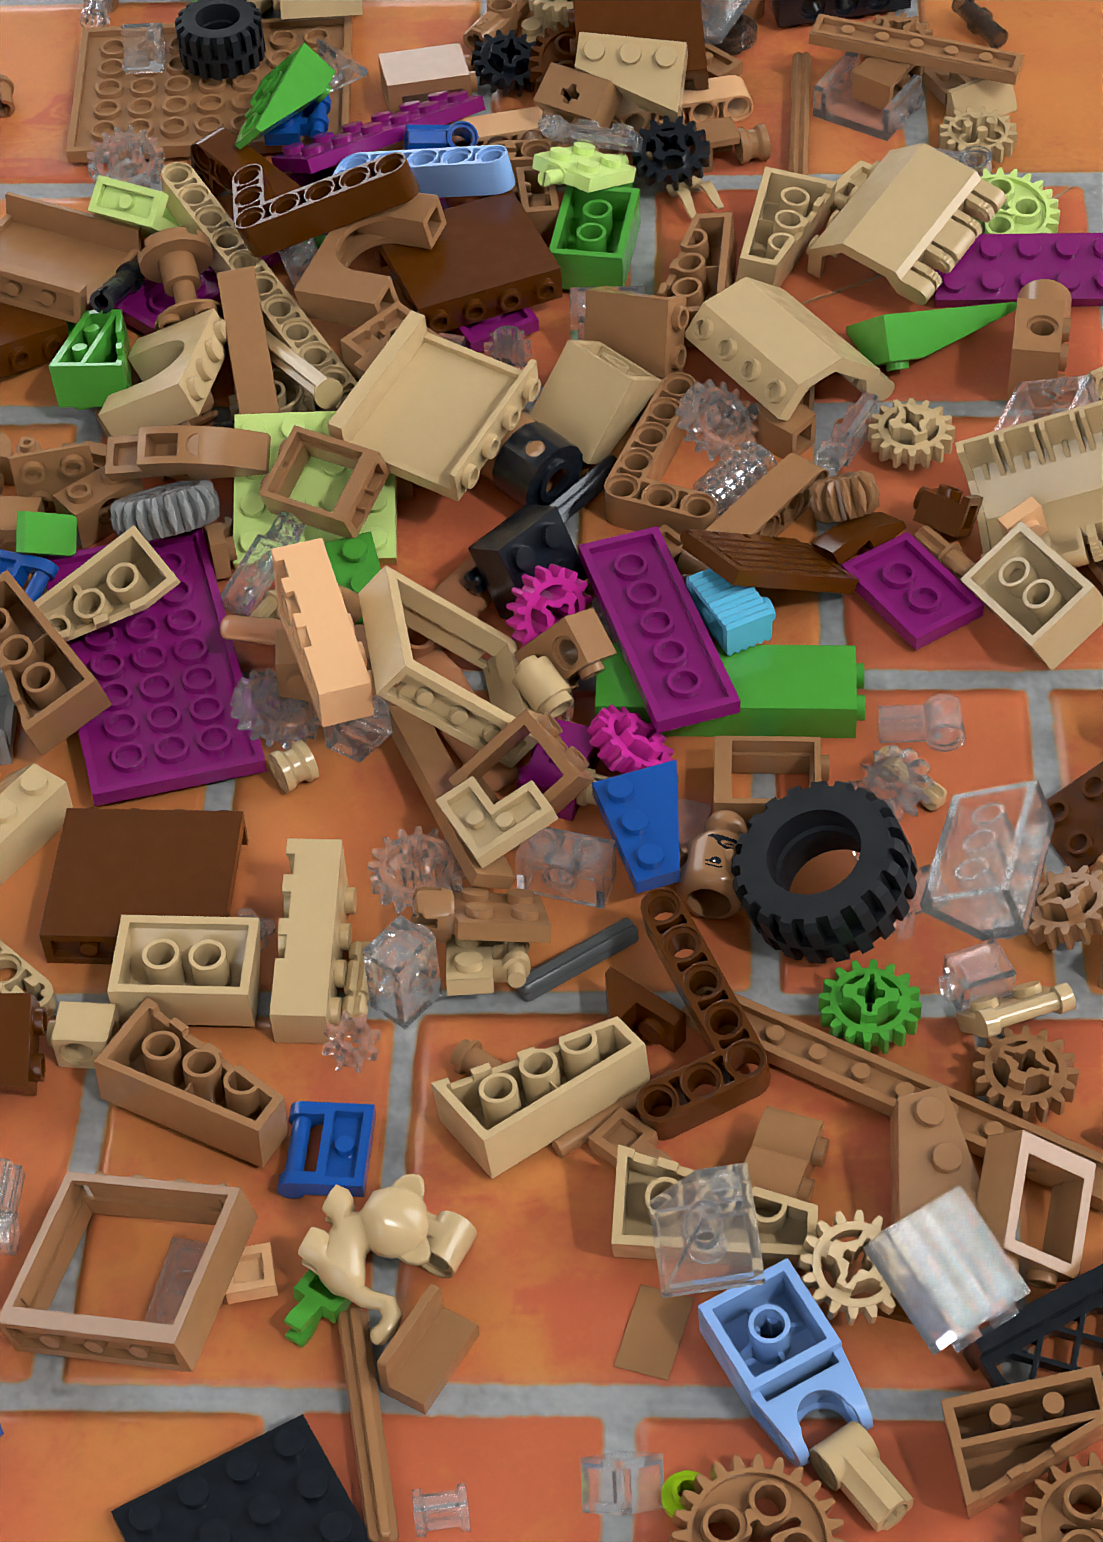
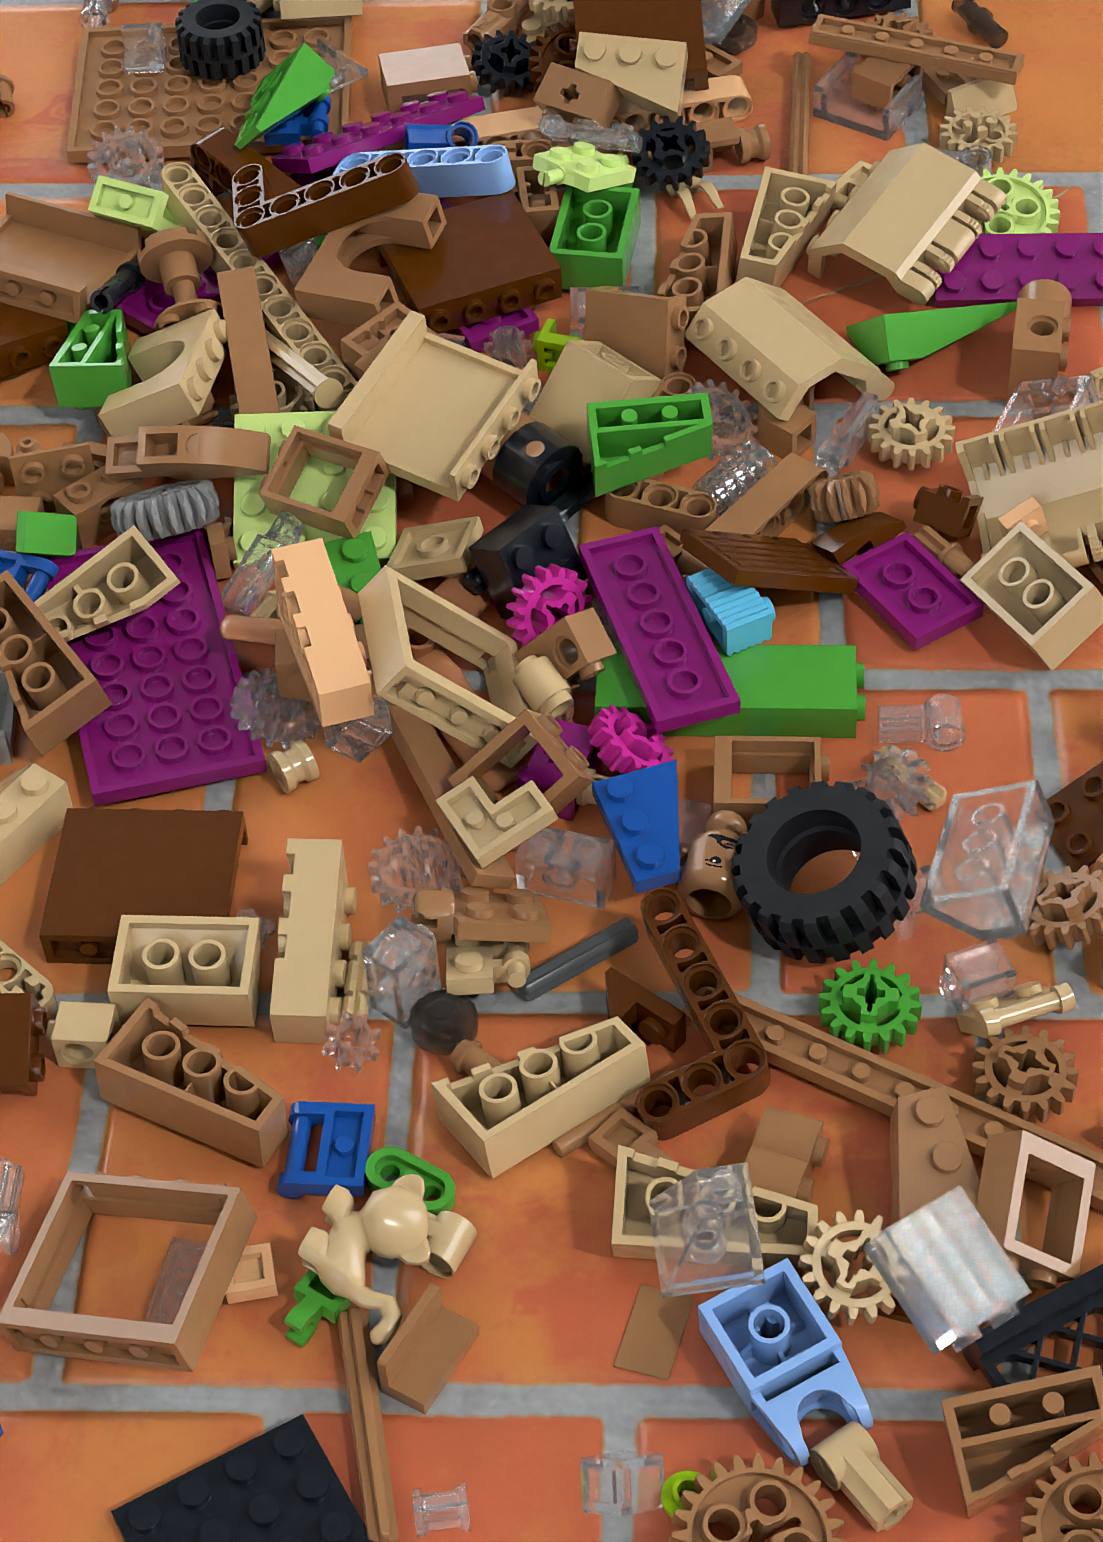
(399, 1162): none -> bright green plate
(436, 549): none -> tan plate
(442, 1021): none -> clear smoke plate
(549, 345): none -> lime bracket
(646, 437): none -> bright green wedge

